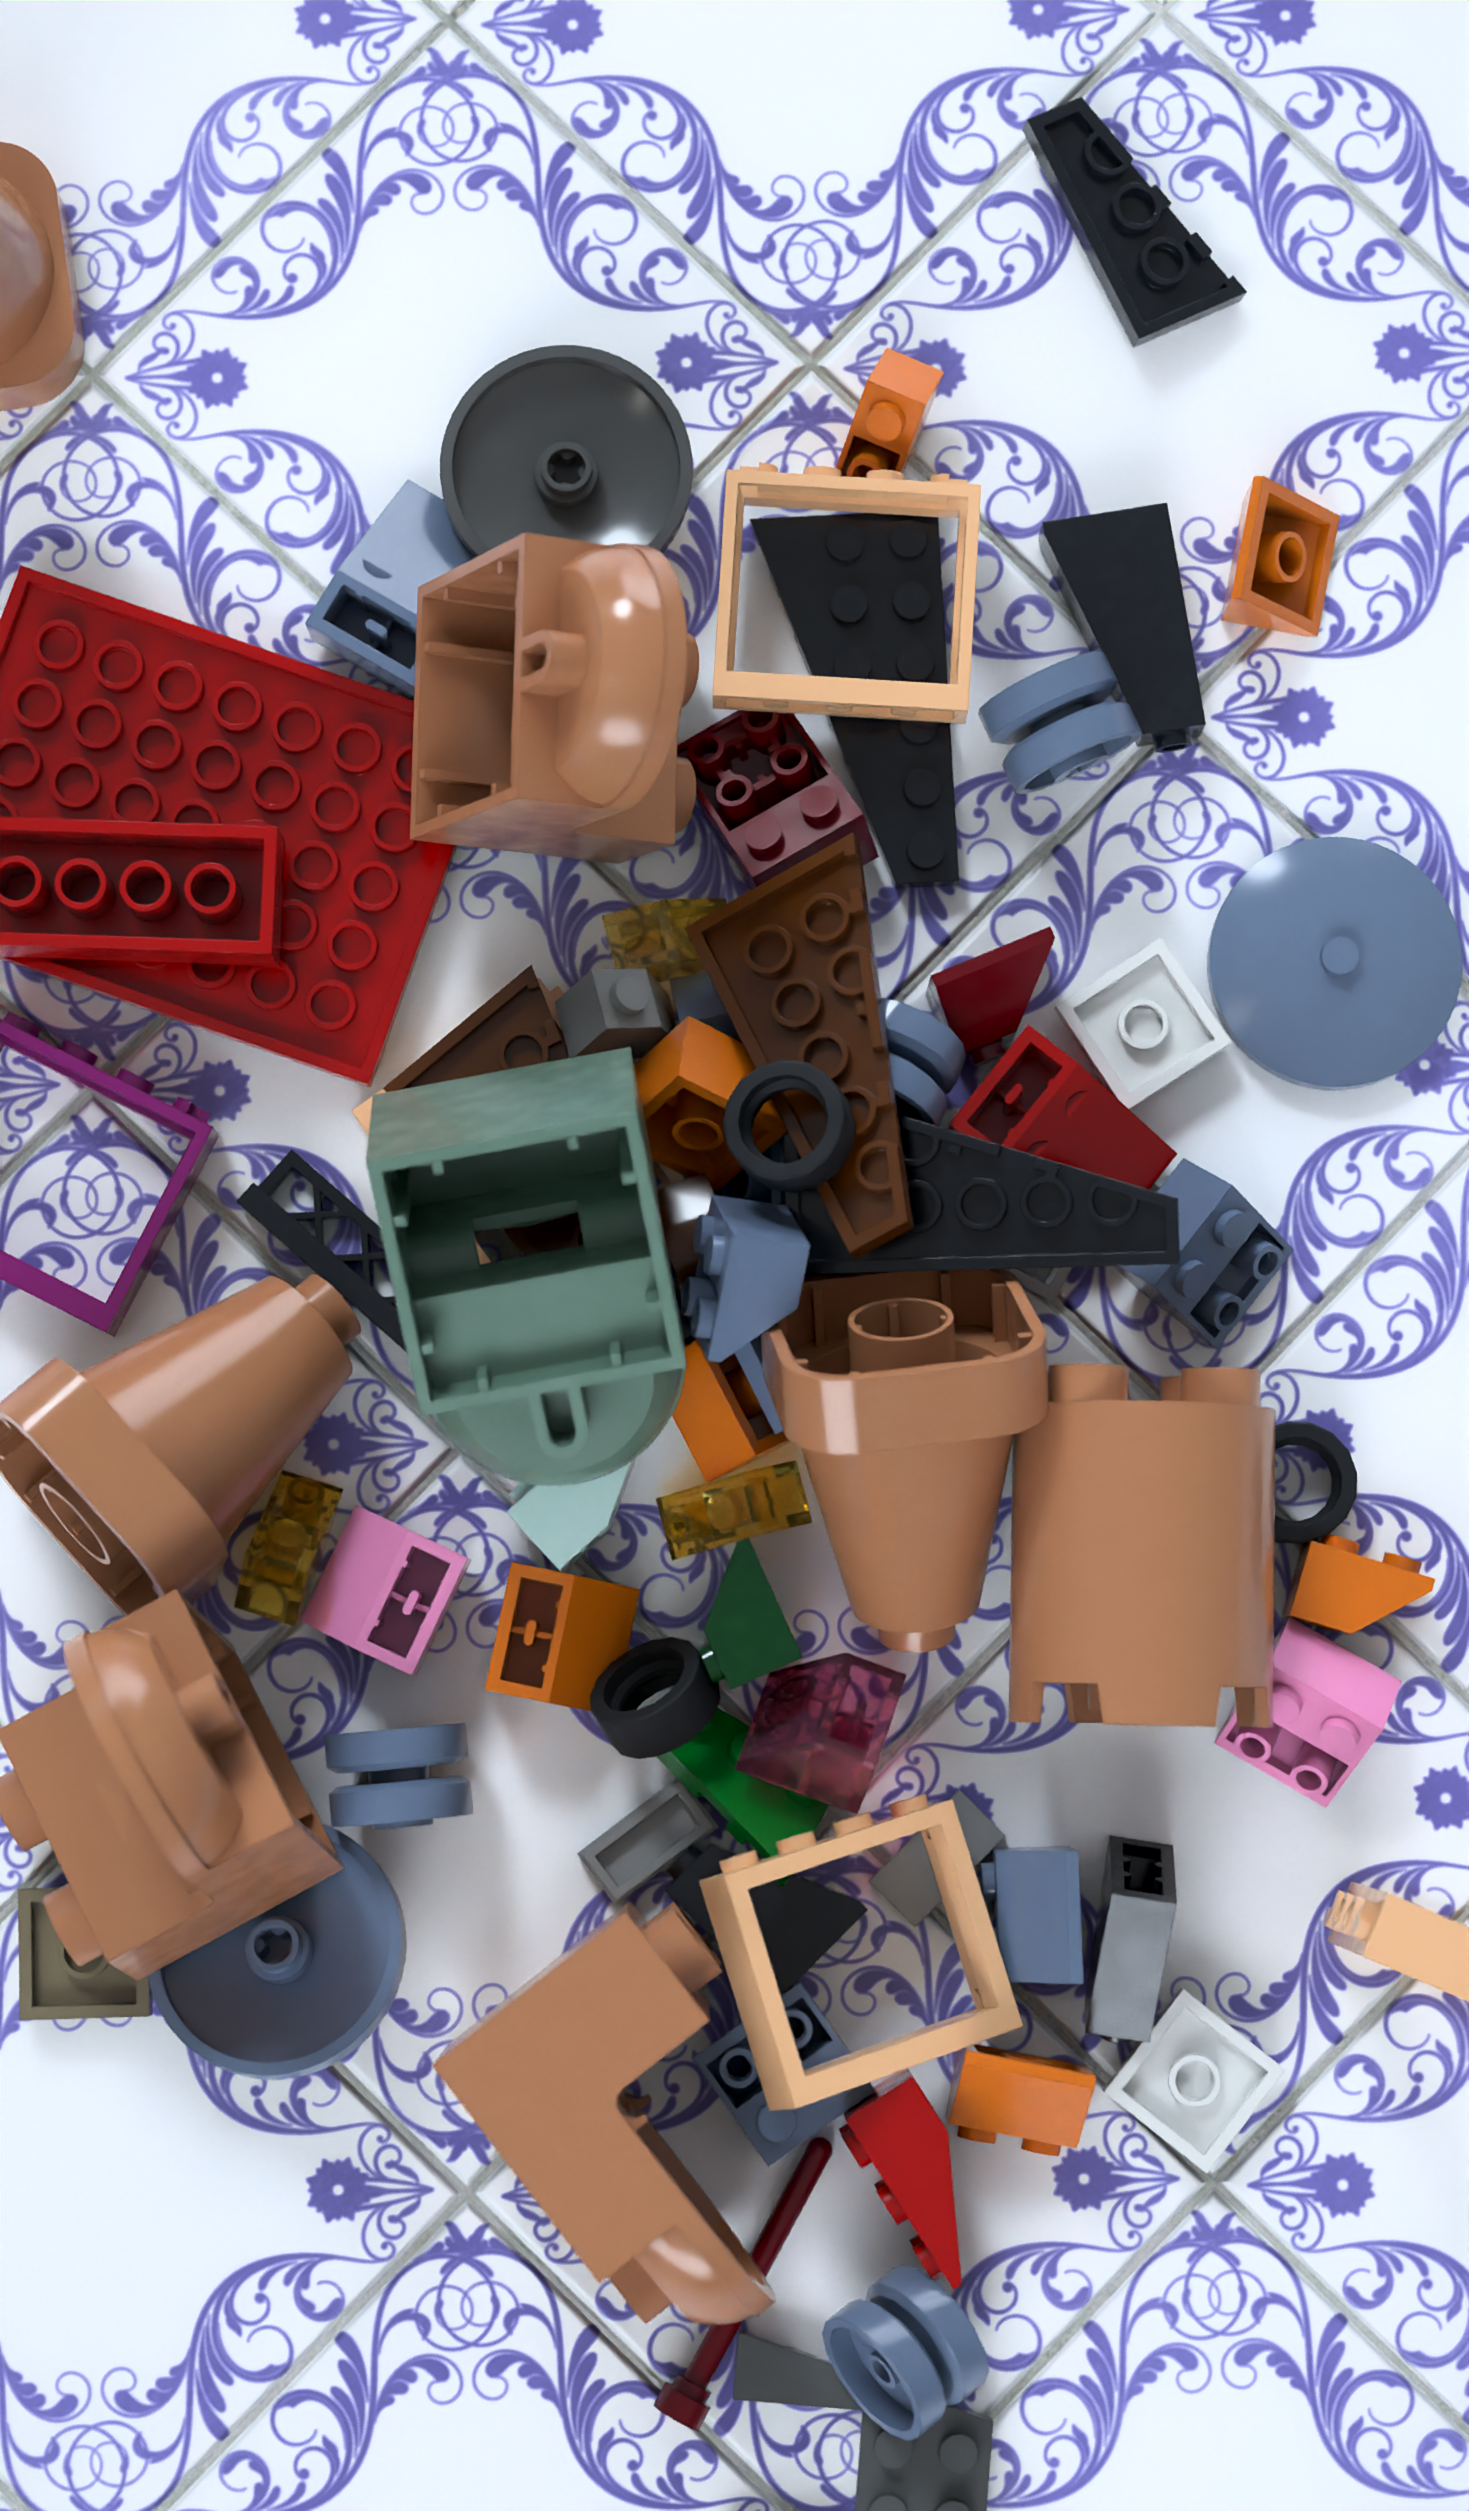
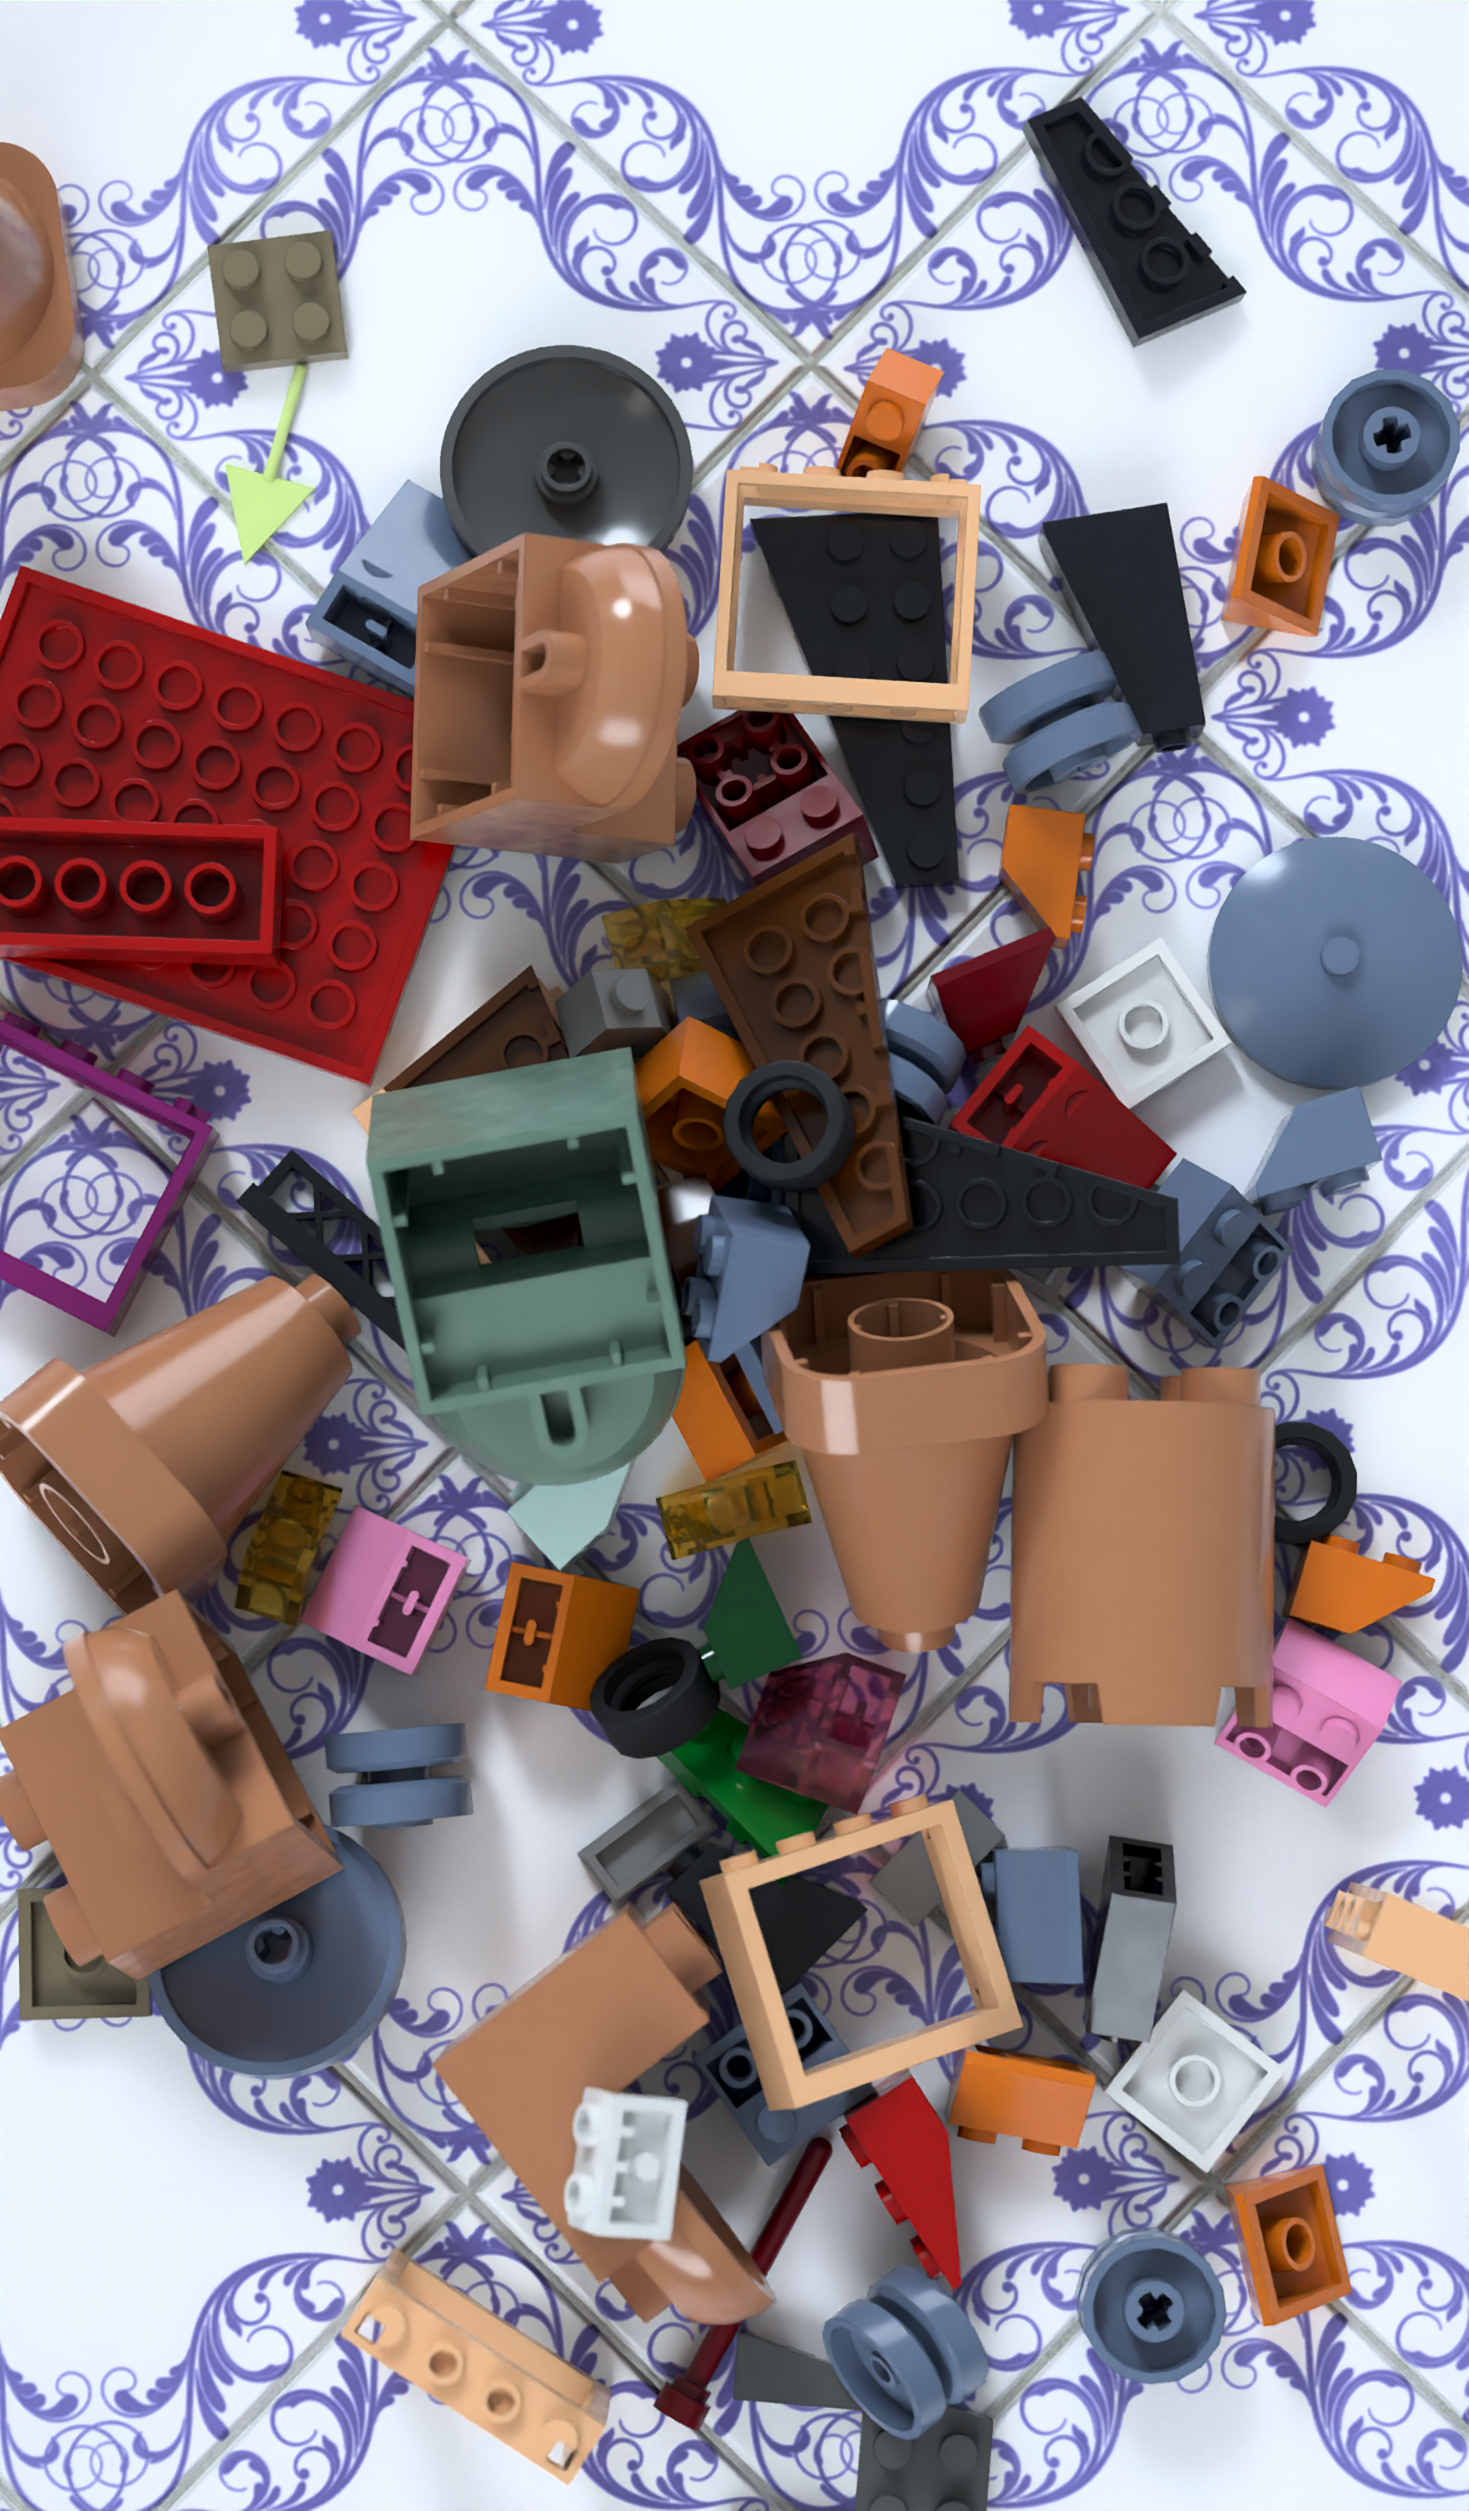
(262, 500): none -> yellowish green piece
(277, 302): none -> dark tan plate
(481, 2366): none -> light nougat window
(625, 2164): none -> white bracket
(1042, 865): none -> orange slope
(1156, 2344): none -> sand blue wheel
(1288, 2243): none -> orange slope
(1316, 1146): none -> sand blue slope
(1393, 412): none -> sand blue wheel

